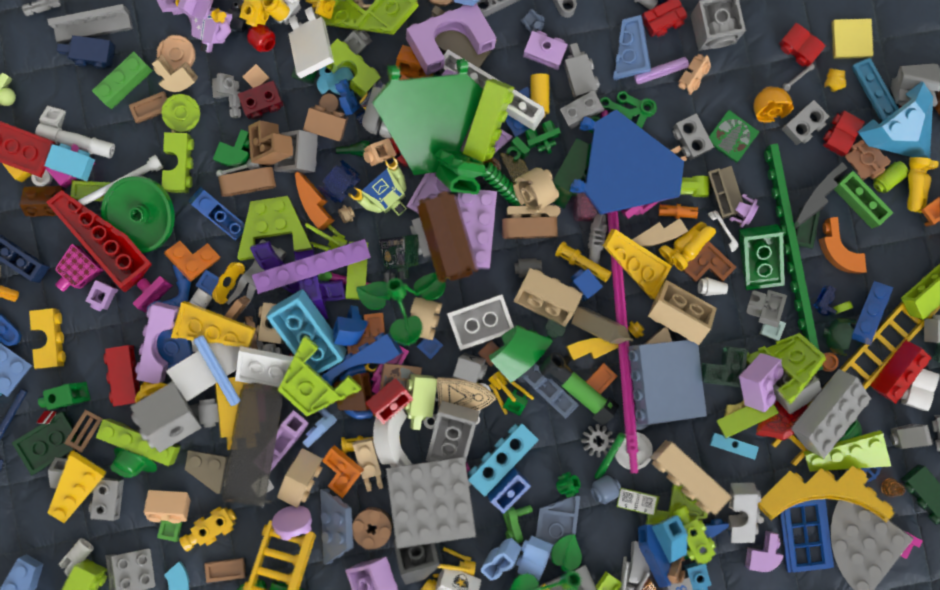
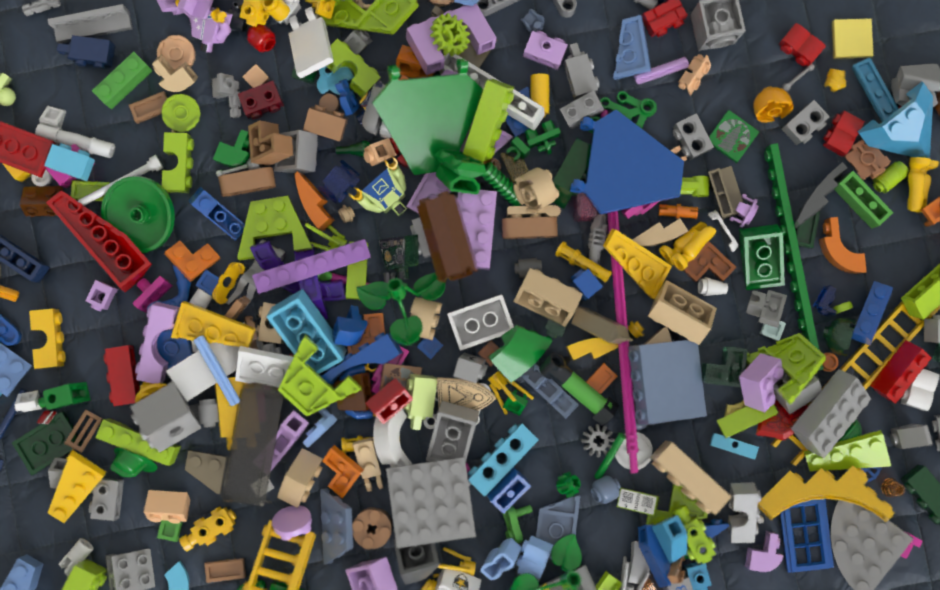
(27, 401): none -> white bracket
(76, 269): dark pink torso -> none
(450, 34): none -> lime gear

